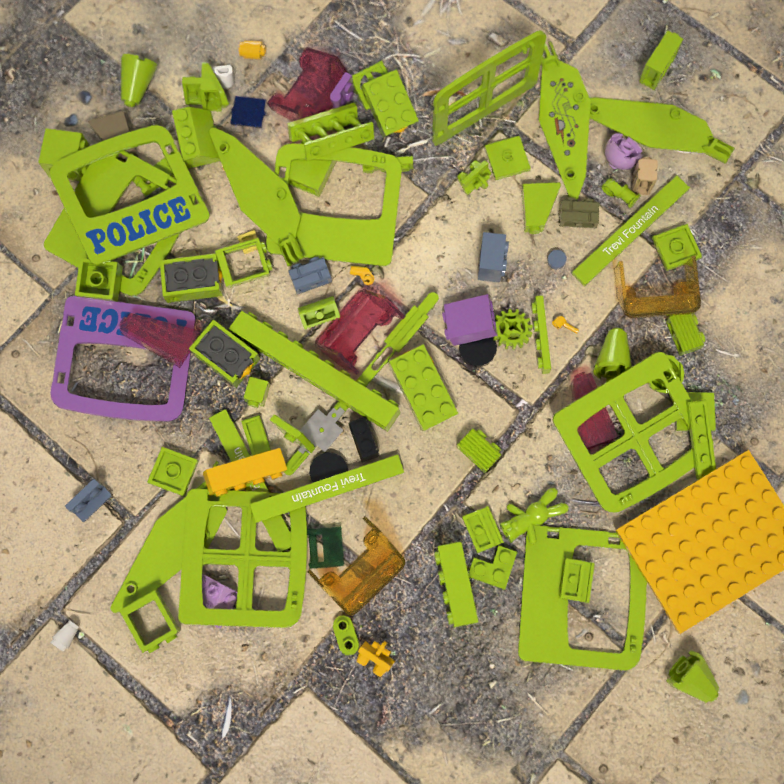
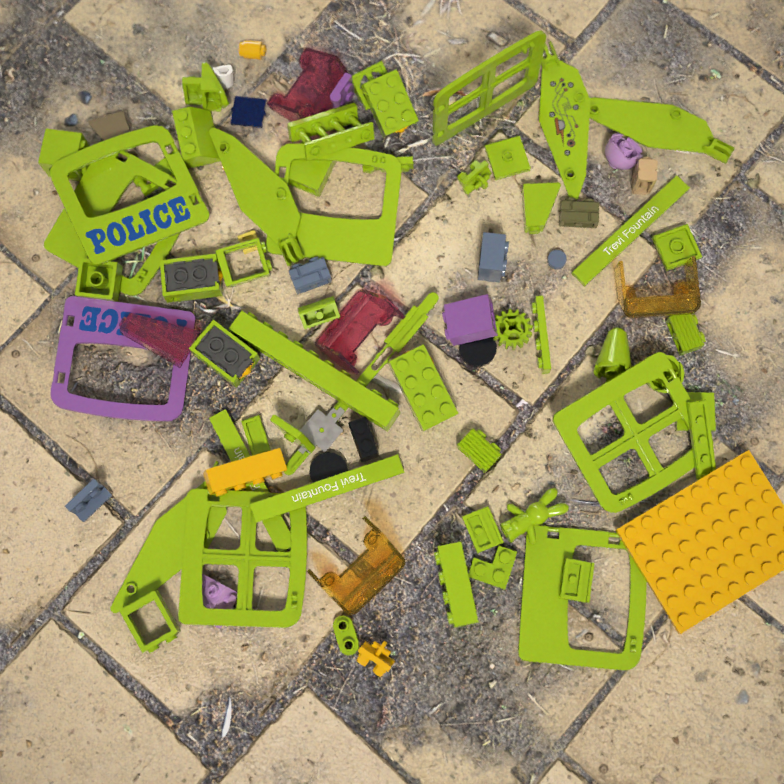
(64, 636): white cone -> none
(135, 78): lime cone -> none
(173, 471): lime plate -> none
(256, 392): lime brick -> none
(332, 547): clear green plate -> none
(364, 273): yellow arm -> none
(561, 321): yellow hand -> none
(599, 427): clear pink slope -> none
(613, 189): lime connector -> none
(661, 60): lime window -> none
(694, 678): lime cone -> none

